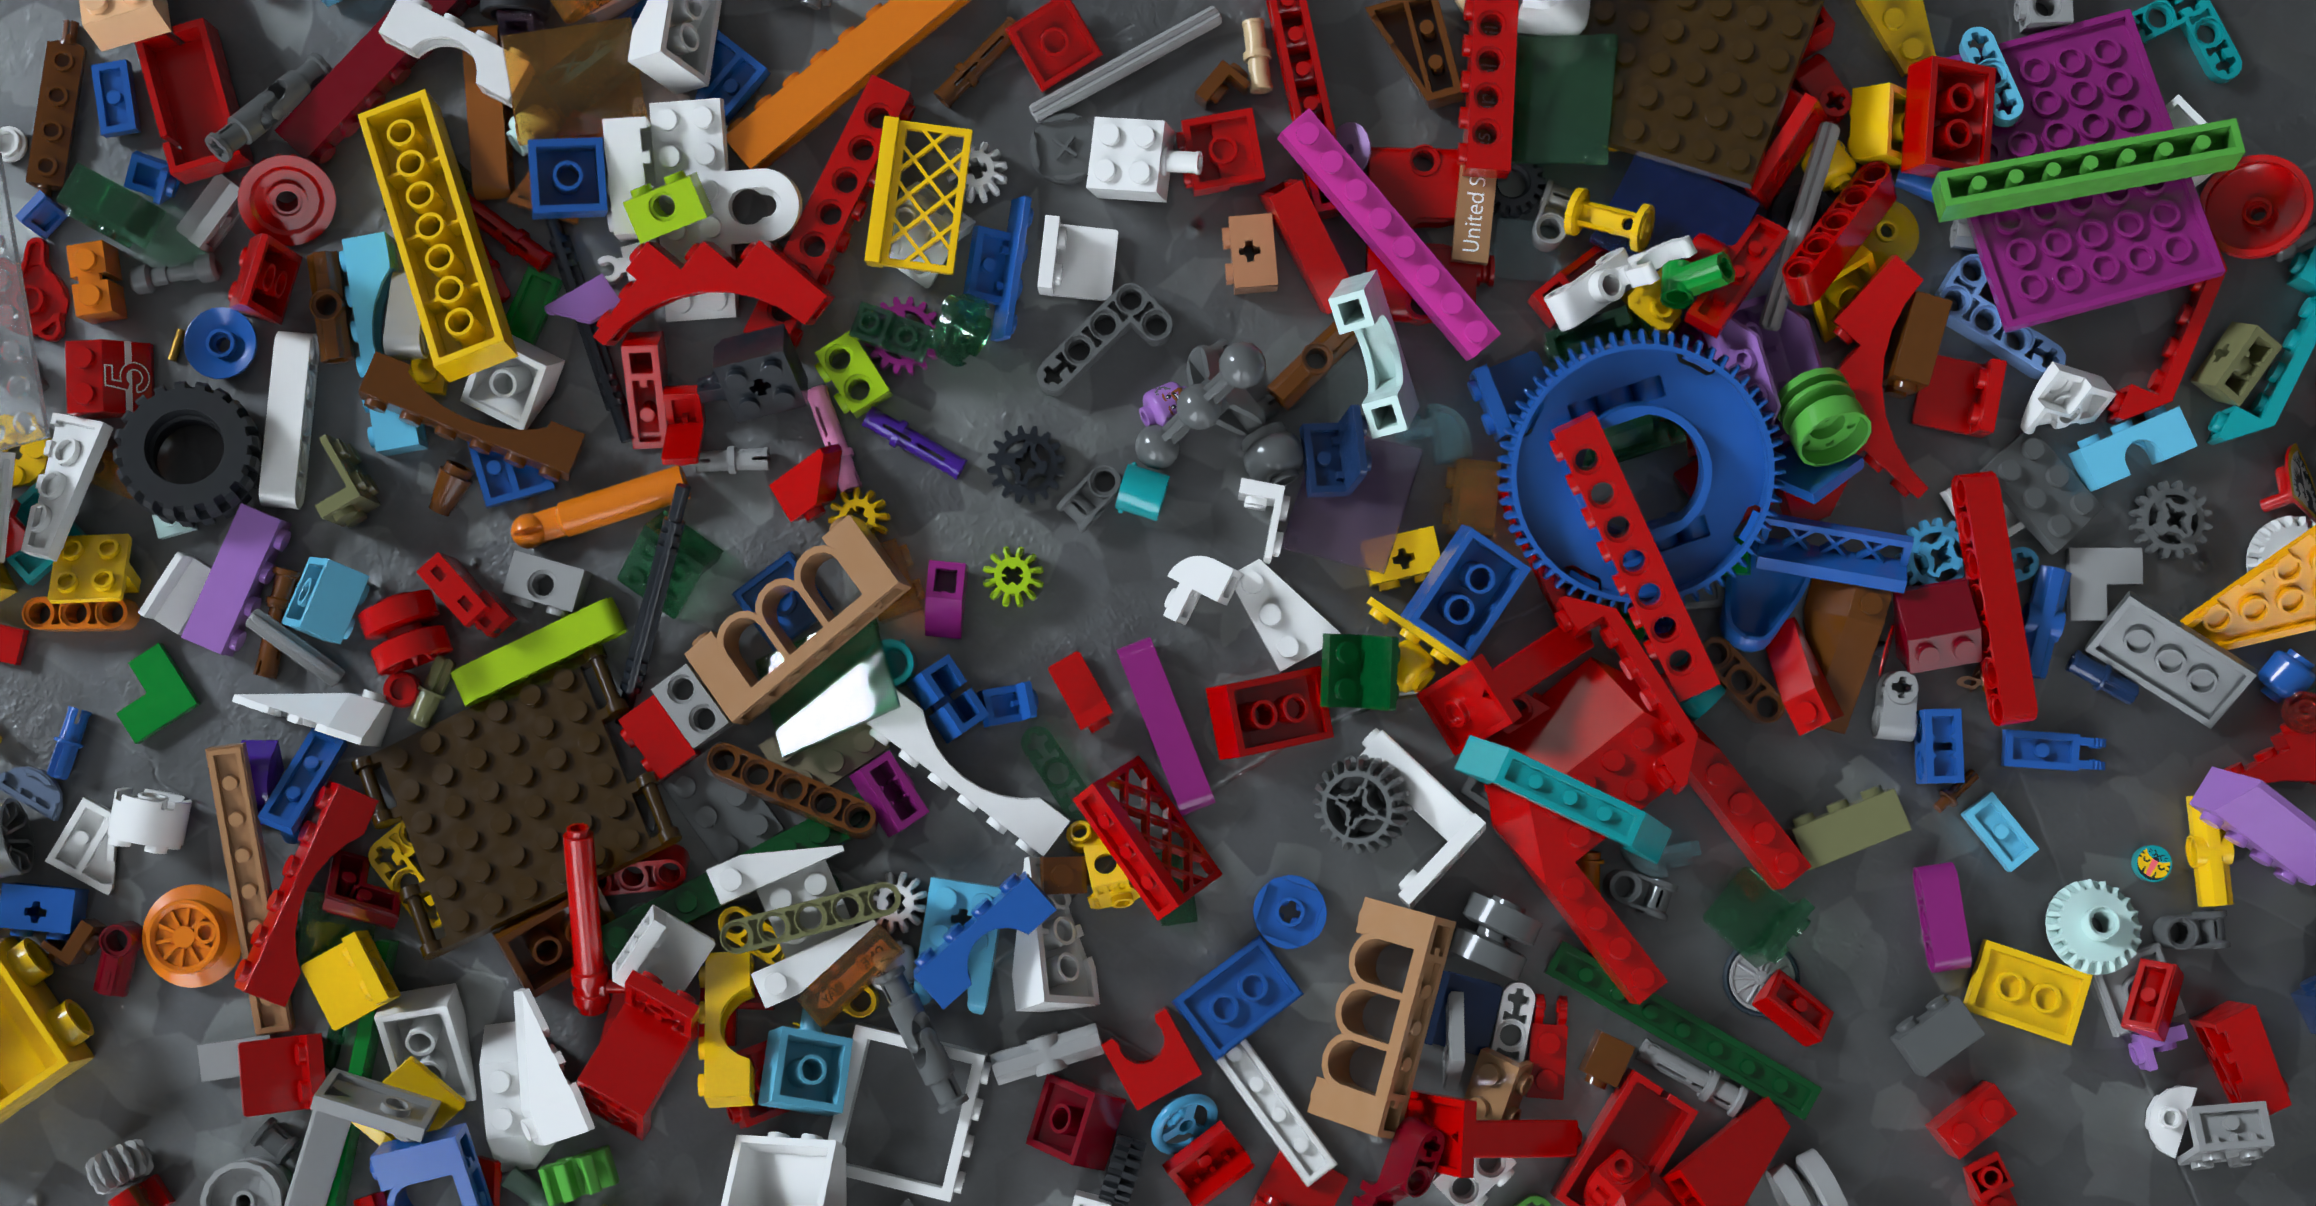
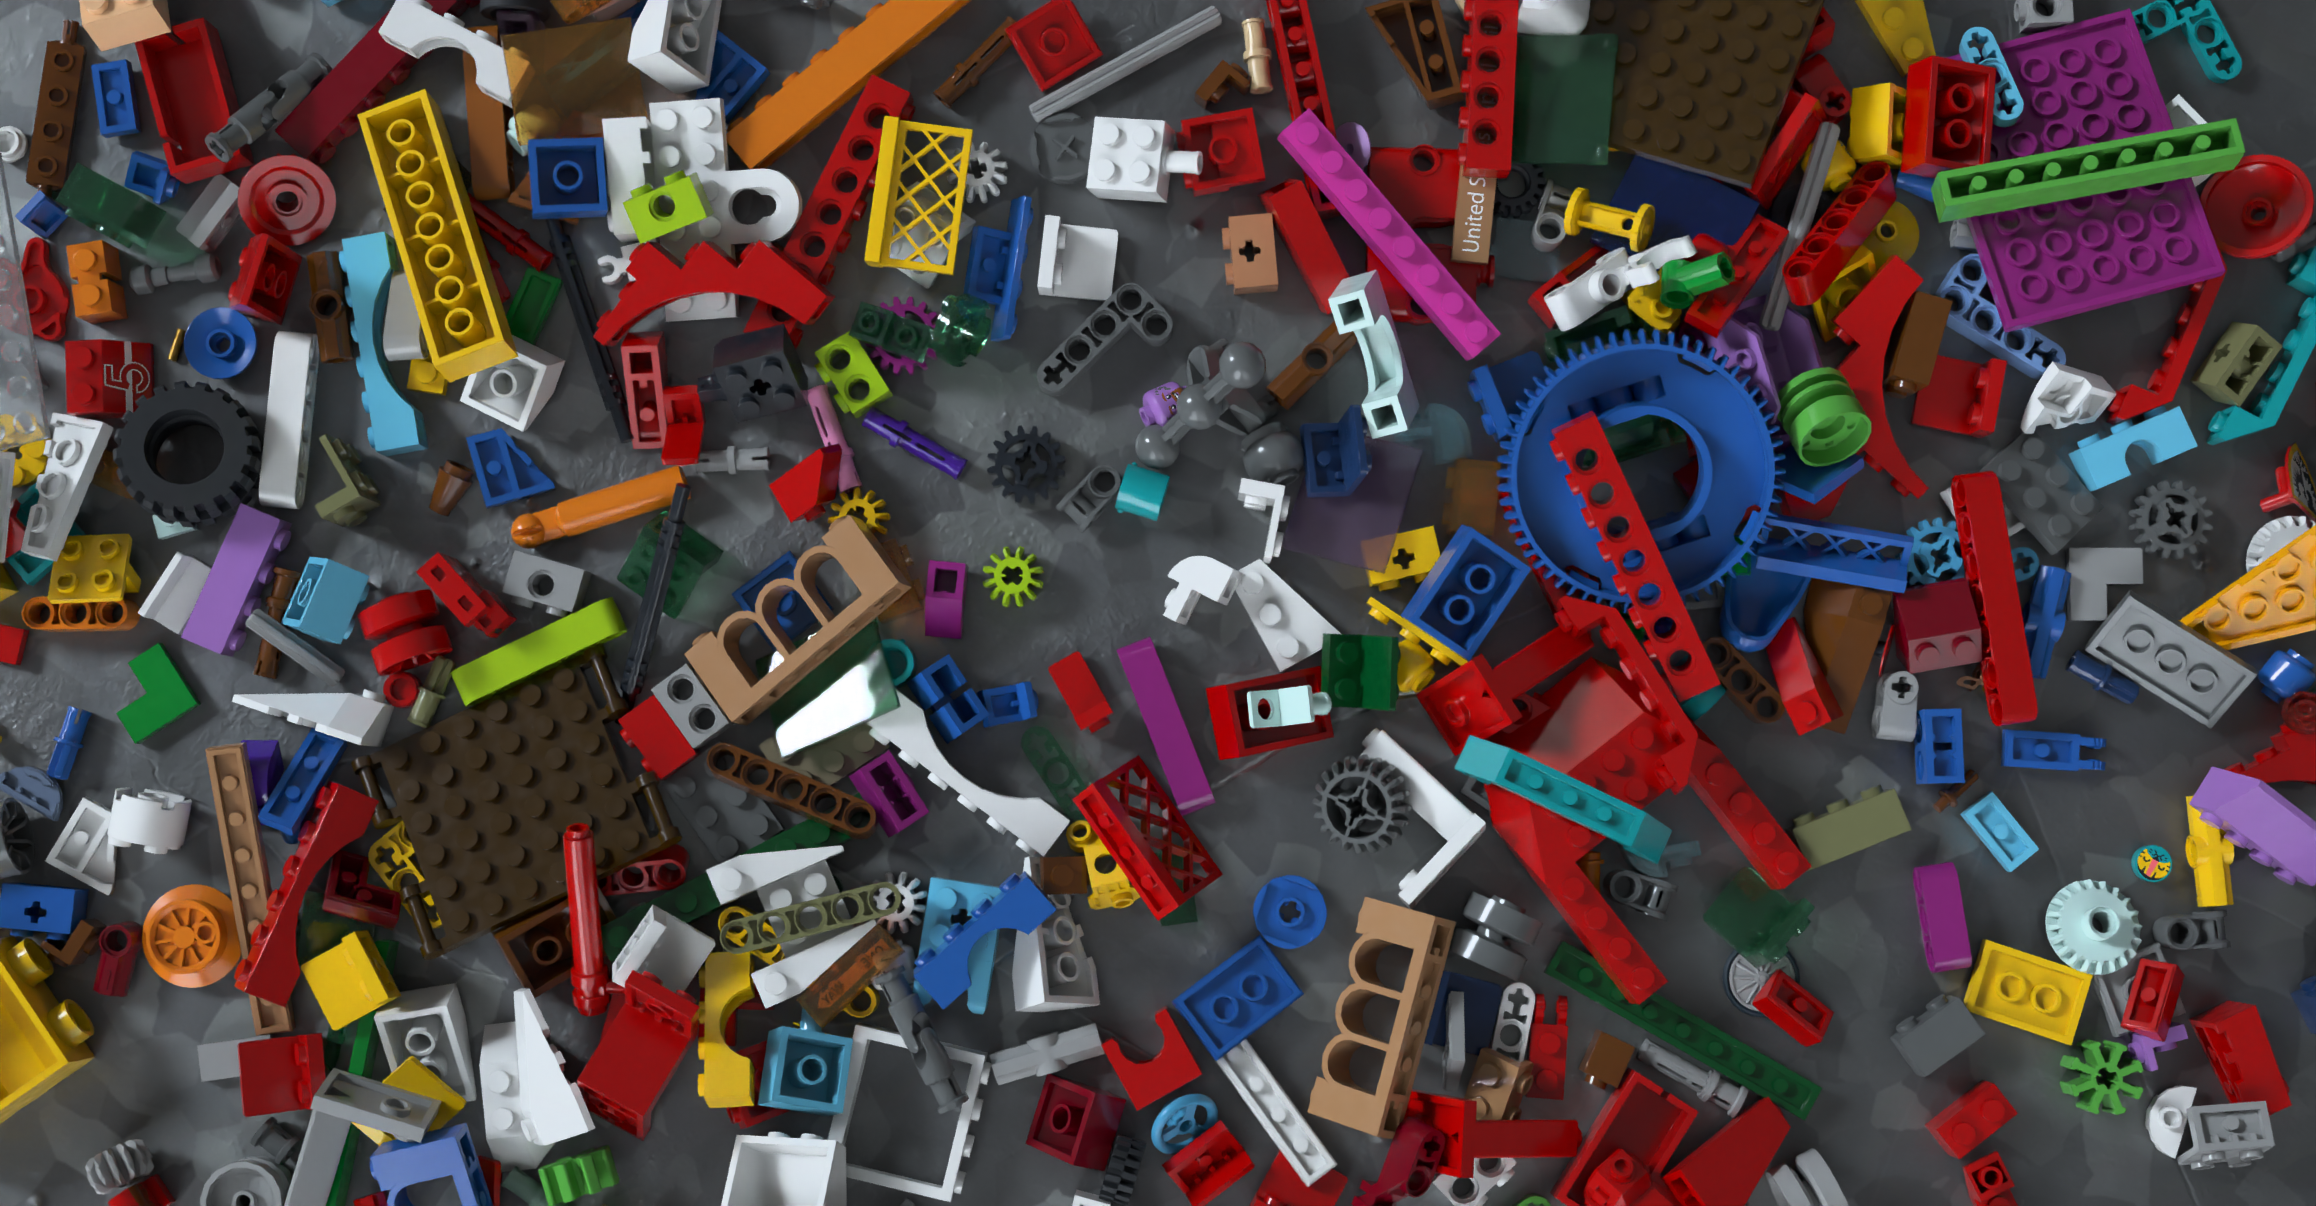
(391, 387): reddish brown arch -> none
(585, 302): medium lavender tile -> none
(1288, 706): none -> light aqua bracket
(2097, 1092): none -> bright green gear

